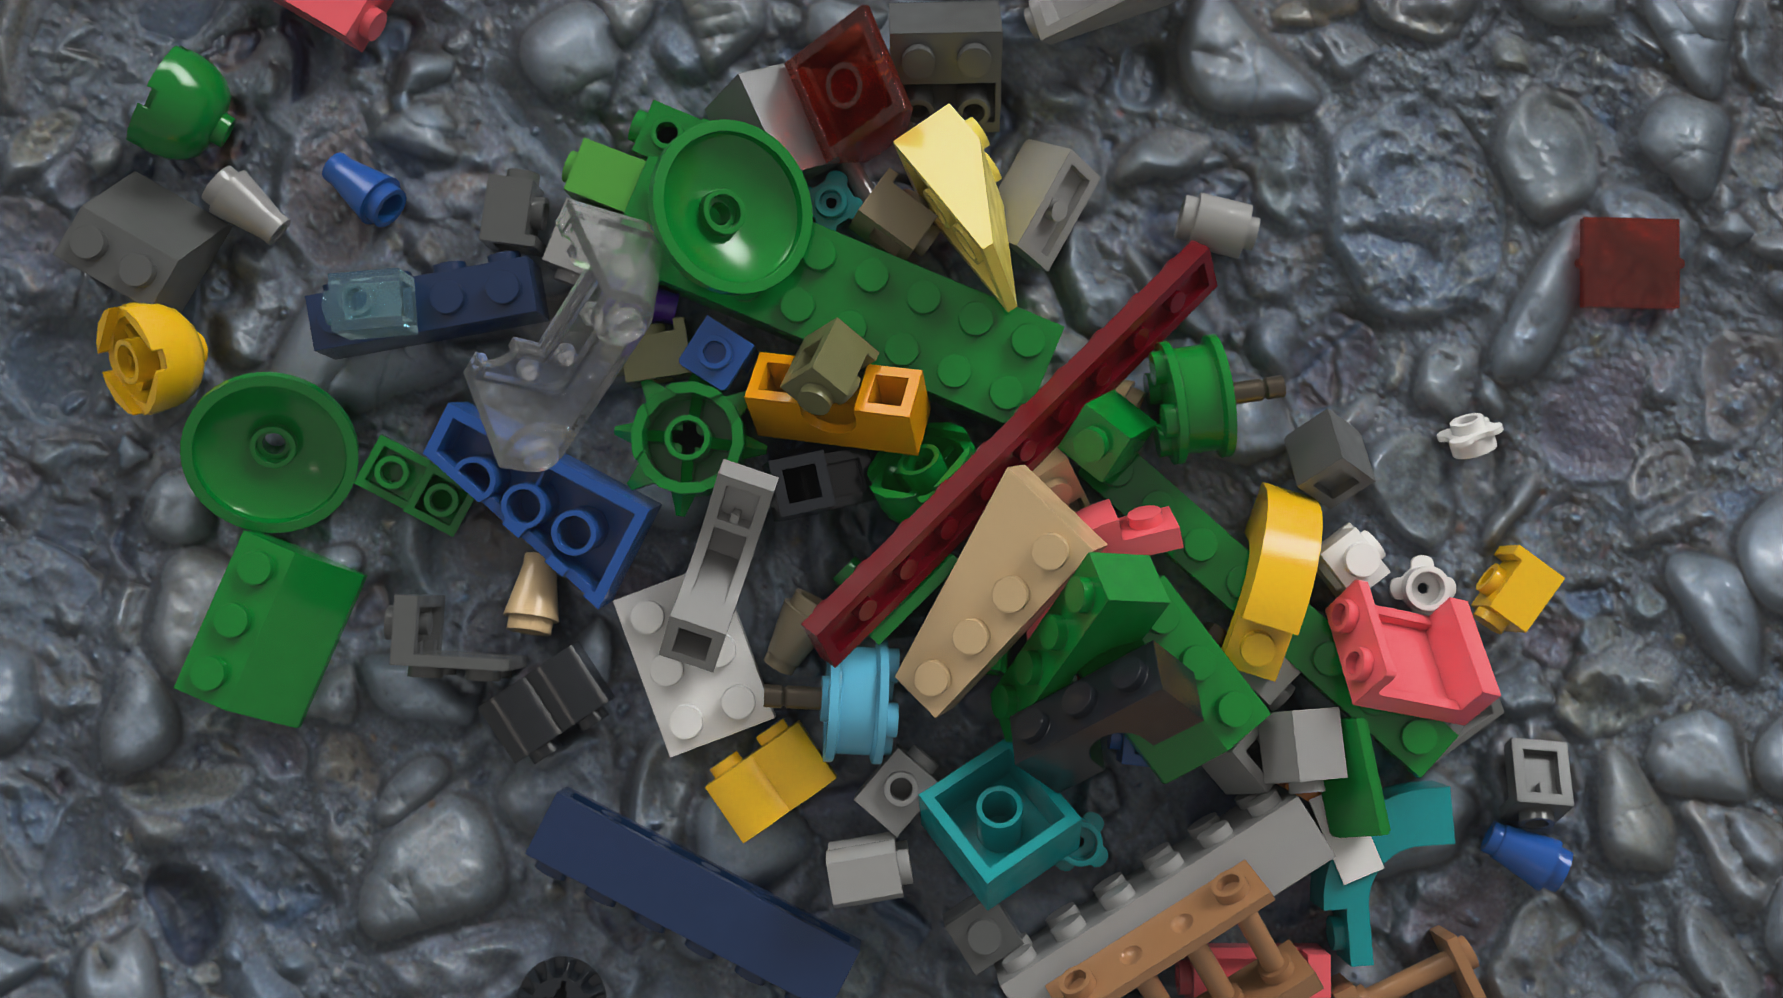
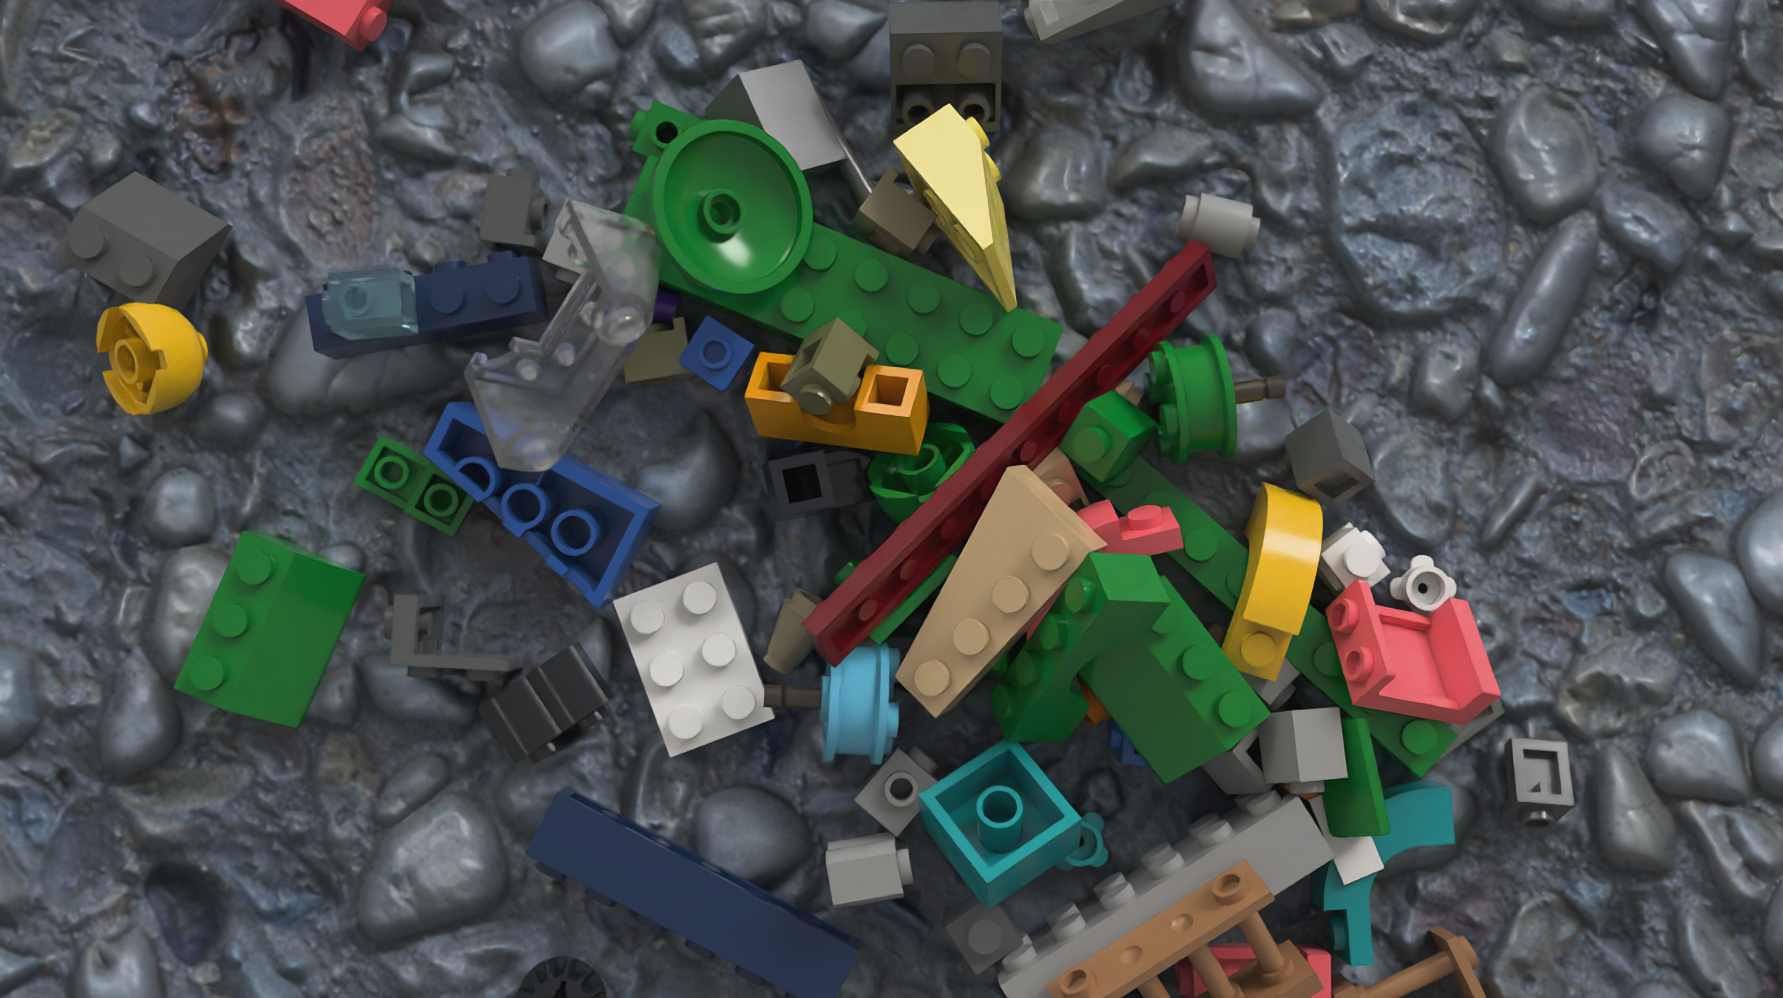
(183, 108): green cylinder -> none
(244, 204): light grey cone -> none
(261, 483): green dish -> none
(368, 192): blue cone -> none
(534, 598): tan cone -> none
(601, 176): bright green brick -> none
(667, 416): green brick -> none
(718, 565): light grey arch -> none
(770, 779): yellow brick -> none
(834, 188): teal plate -> none
(851, 90): clear red slope -> none
(1044, 199): light grey panel -> none
(1136, 694): black arch -> none
(1471, 436): white plate -> none
(1514, 590): yellow brick -> none
(1528, 855): blue cone -> none
(1629, 263): clear red piece -> none

